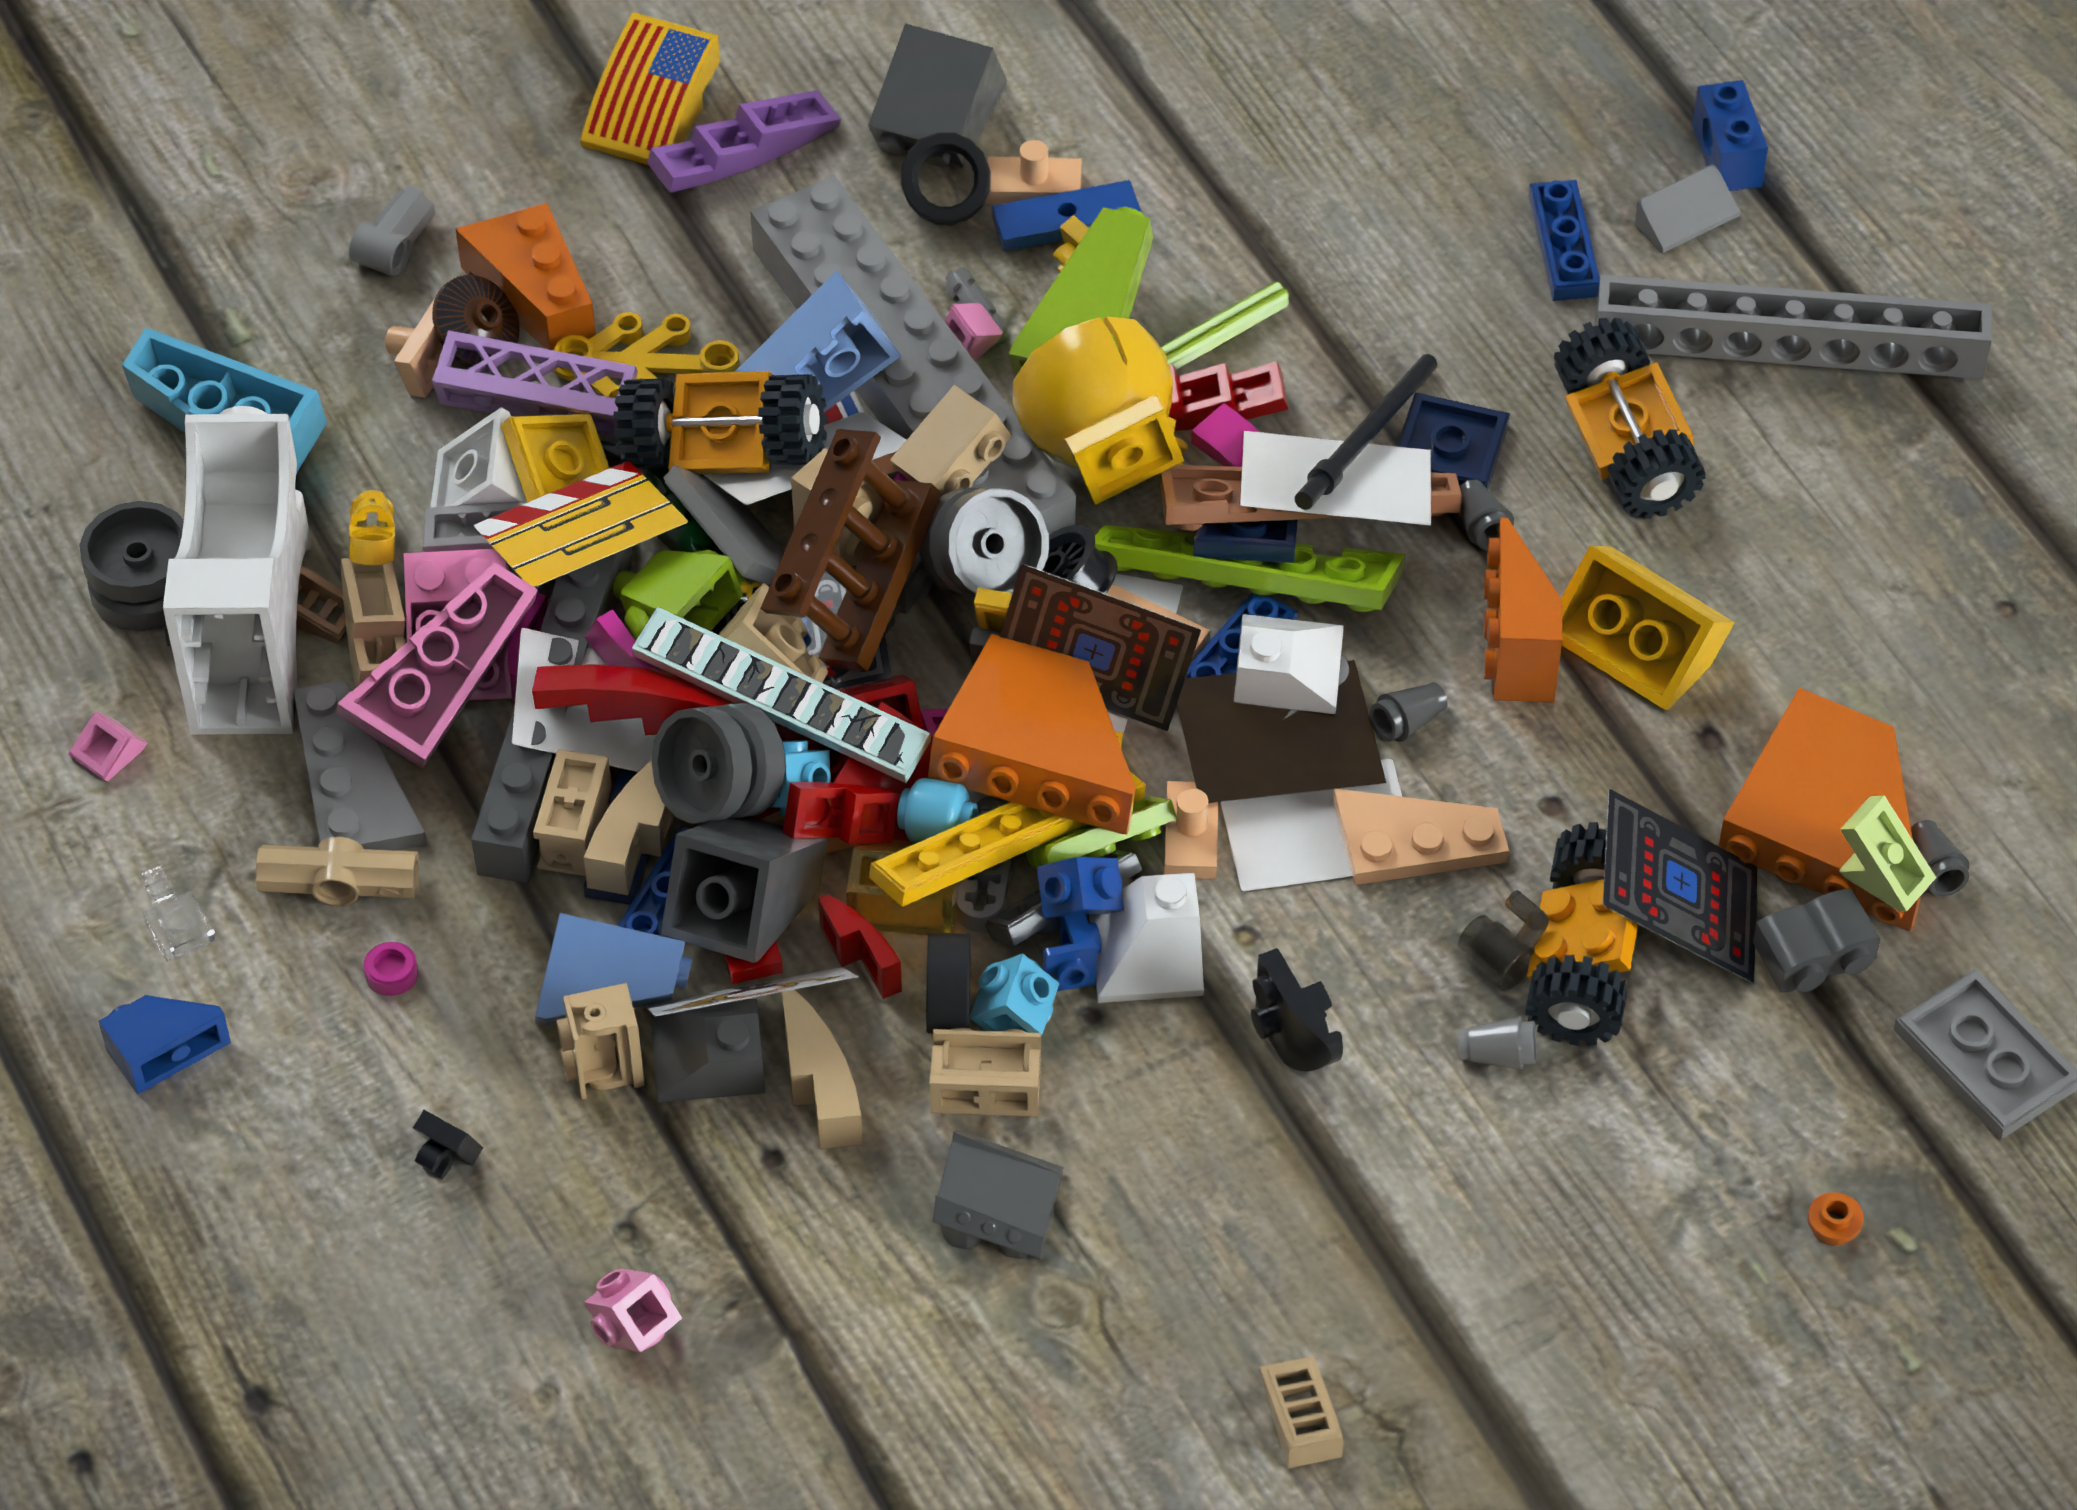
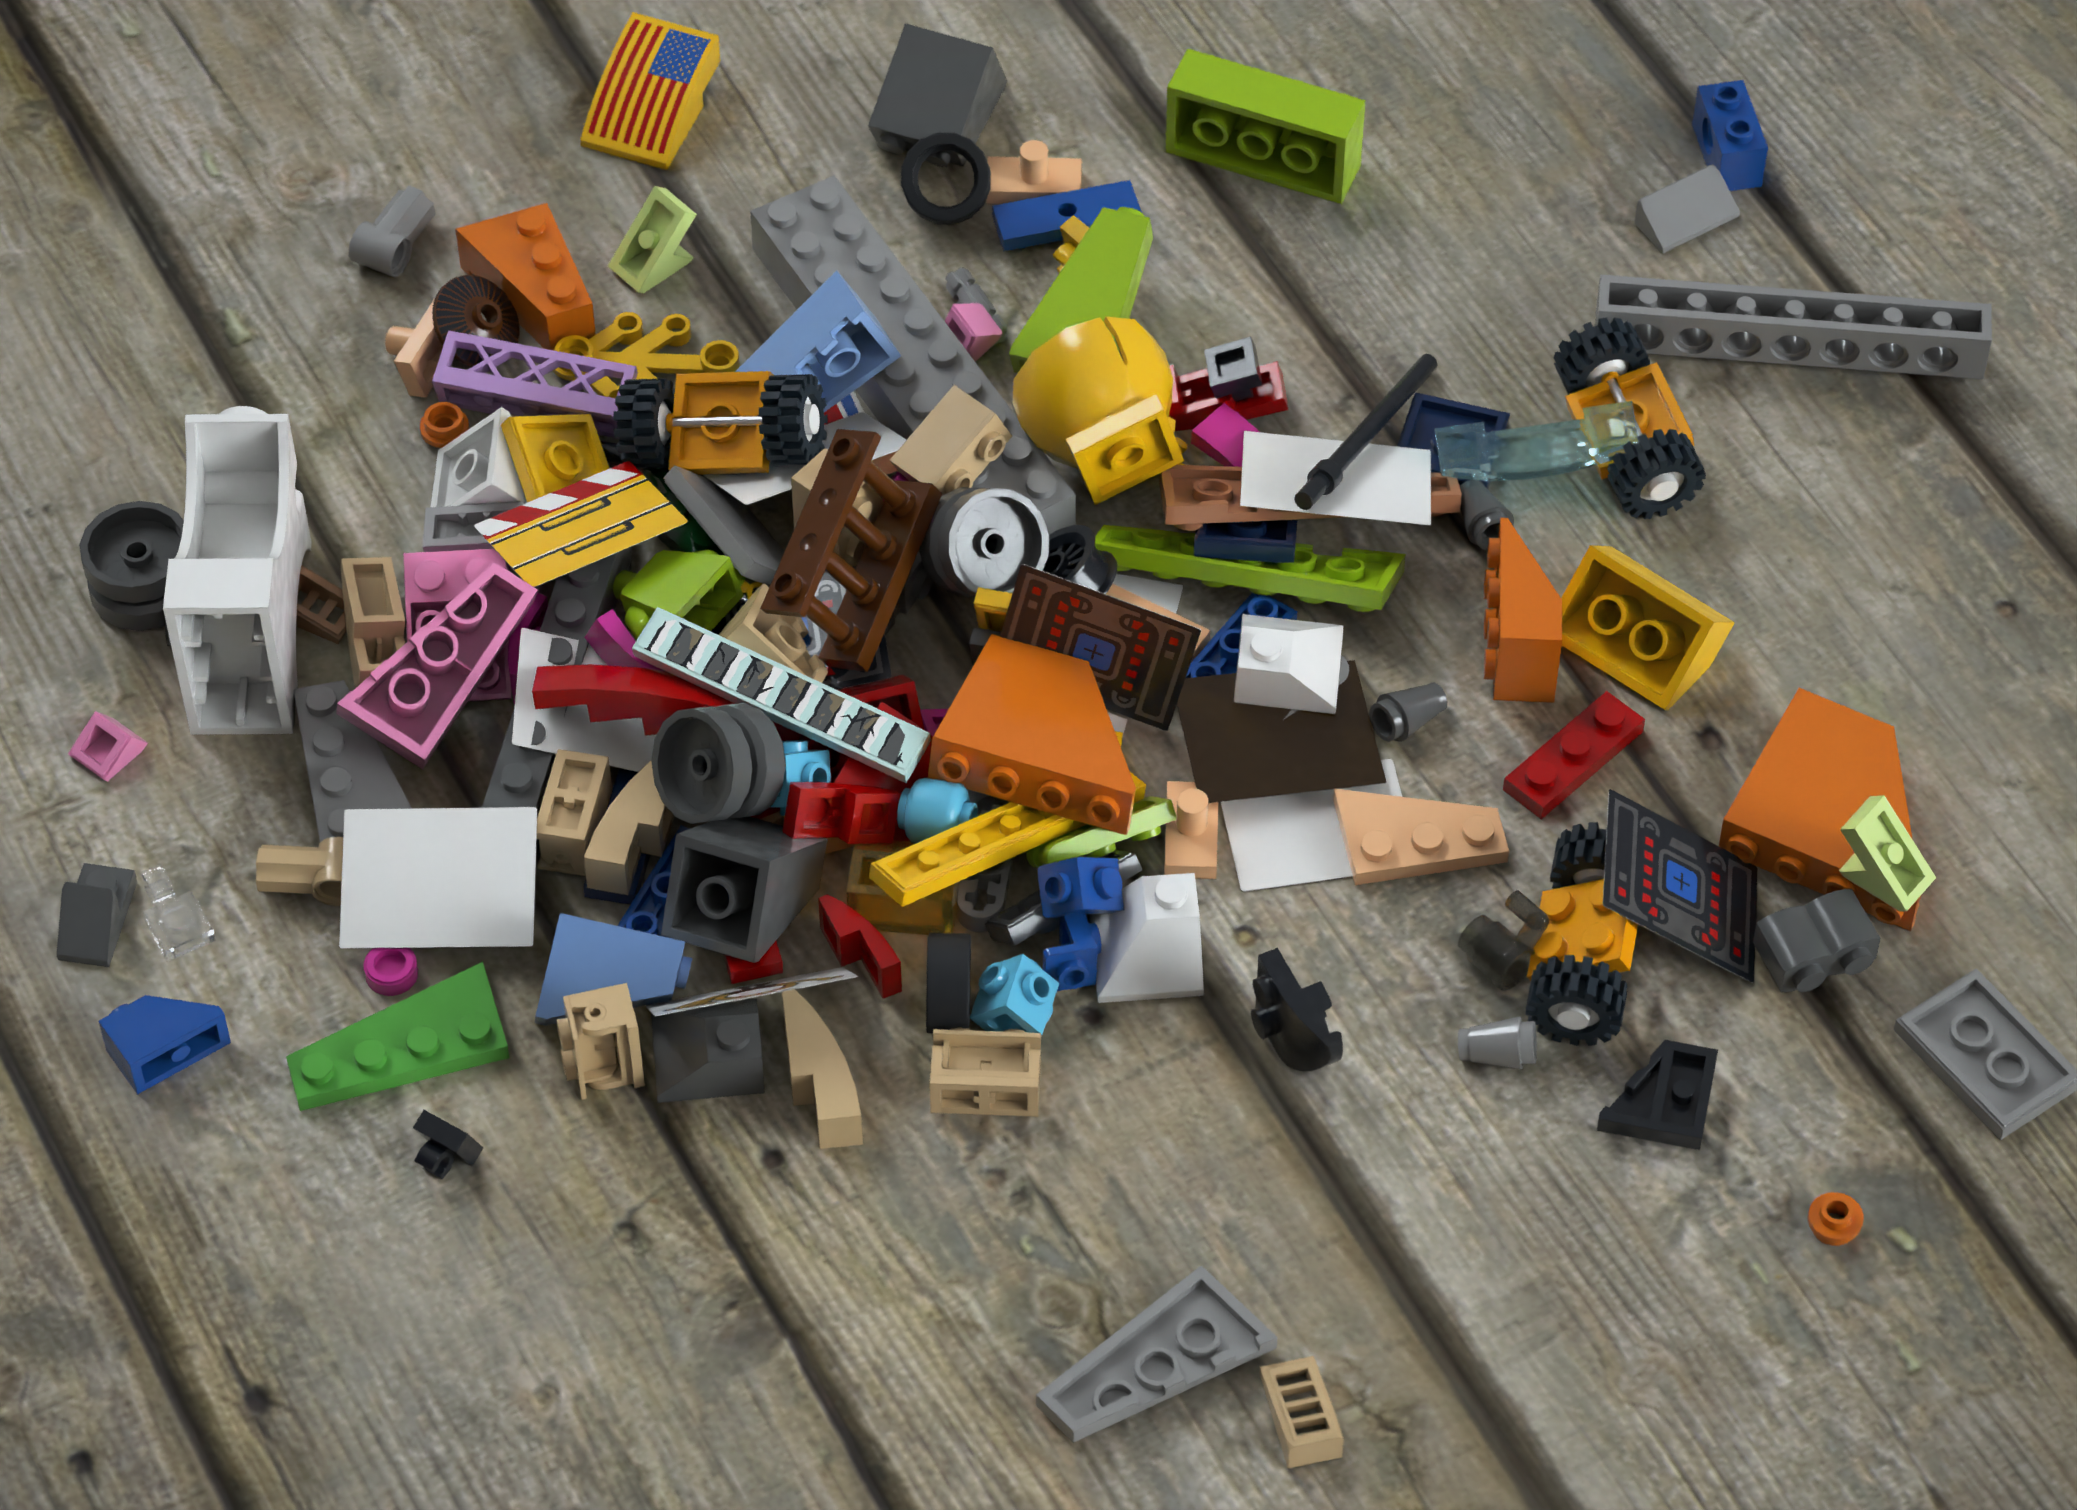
(94, 914): none -> dark grey slope
(189, 380): medium azure wedge -> none
(372, 542): yellow connector -> none
(411, 1041): none -> bright green wing
(438, 877): none -> white sticker
(442, 424): none -> orange plate
(631, 1310): bright pink brick -> none
(652, 242): none -> yellowish green slope
(755, 136): medium lavender slope -> none
(996, 1197): dark grey slope -> none
(1161, 1352): none -> light grey wing
(1226, 325): lime axle -> none
(1233, 369): none -> tile
(1264, 126): none -> lime brick
(1538, 449): none -> clear light blue slope
(1564, 240): blue tile -> none
(1573, 754): none -> red plate
(1665, 1098): none -> black wing
(1942, 857): dark grey cone -> none

